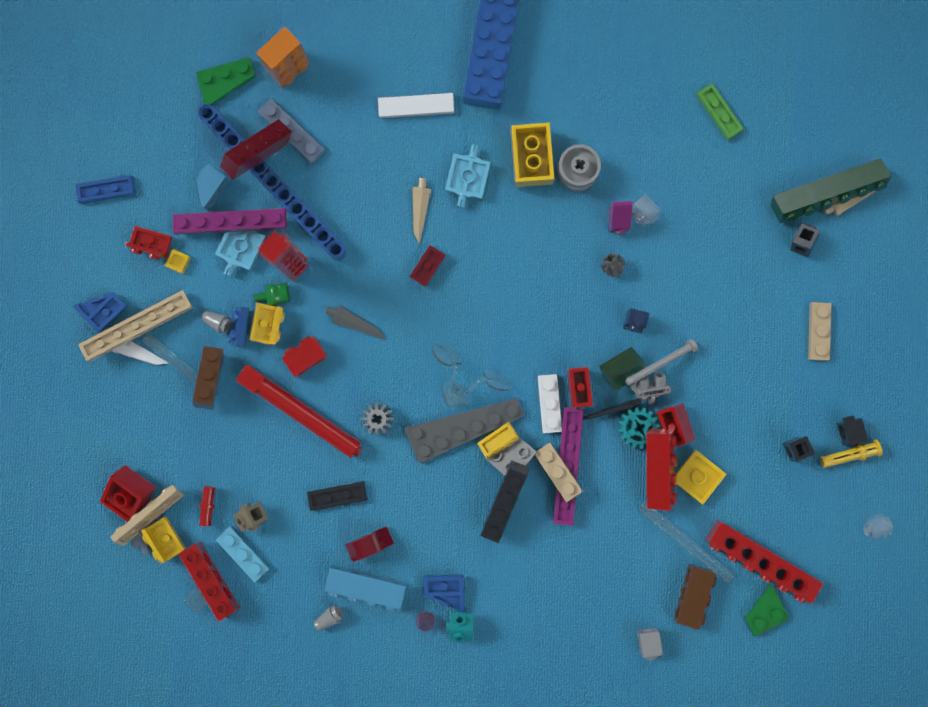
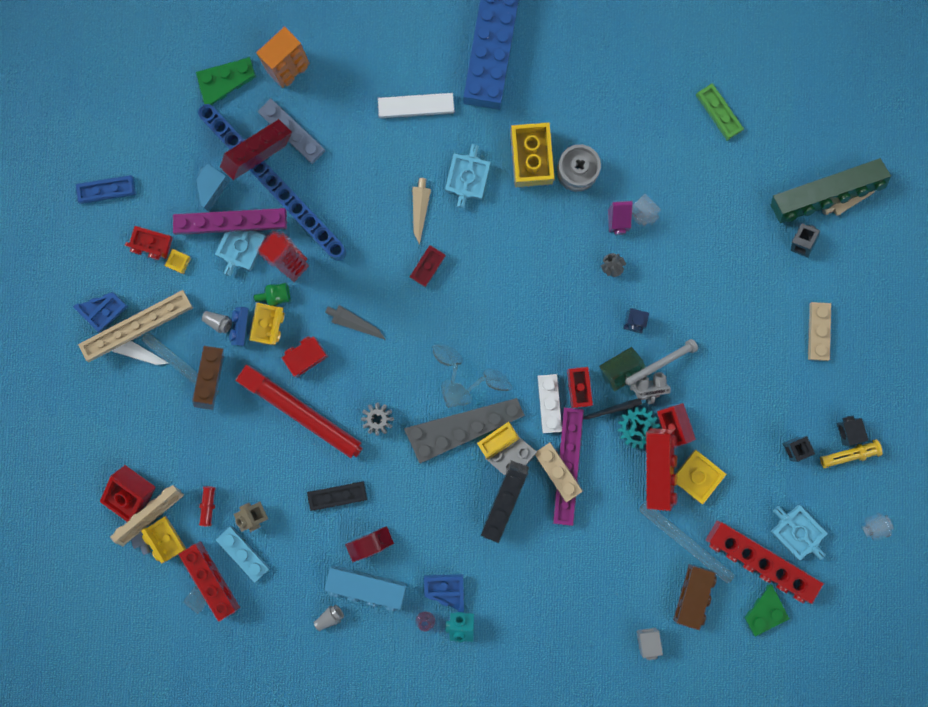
(799, 532): none -> medium azure plate

